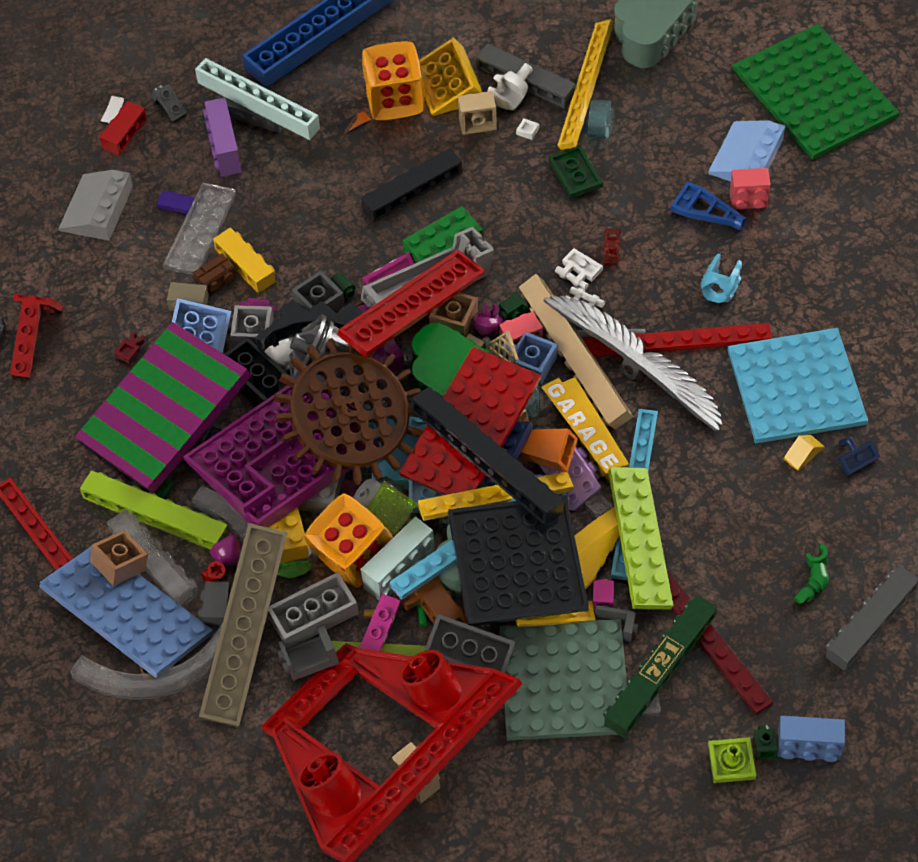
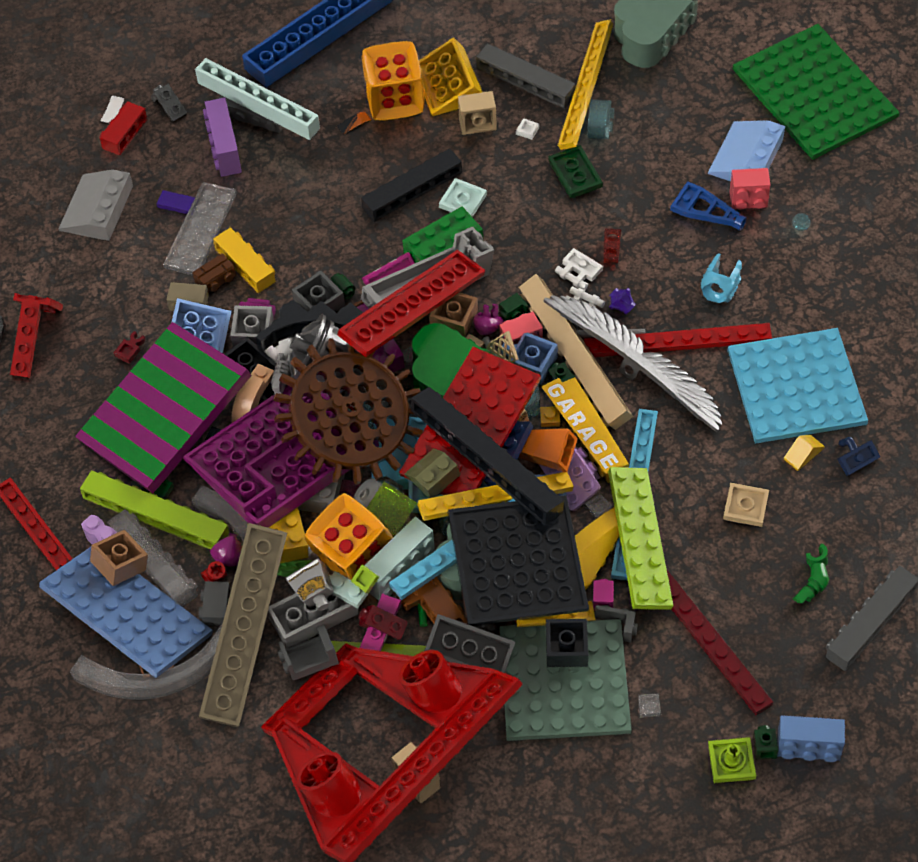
(96, 530): none -> lavender brick
(251, 392): none -> light nougat arch
(281, 367): none -> light grey hinge
(312, 584): none -> light grey torso
(346, 590): none -> light aqua plate
(365, 578): none -> lime plate
(382, 621): none -> dark red bracket
(433, 473): none -> olive slope
(463, 194): none -> light aqua plate
(511, 88): white piece -> none
(550, 416): none -> yellow plate
(559, 371): none -> dark green brick
(566, 643): none -> black brick
(622, 300): none -> dark purple rock
(660, 666): dark green brick -> none
(746, 504): none -> tan plate
(801, 222): none -> clear light blue plate

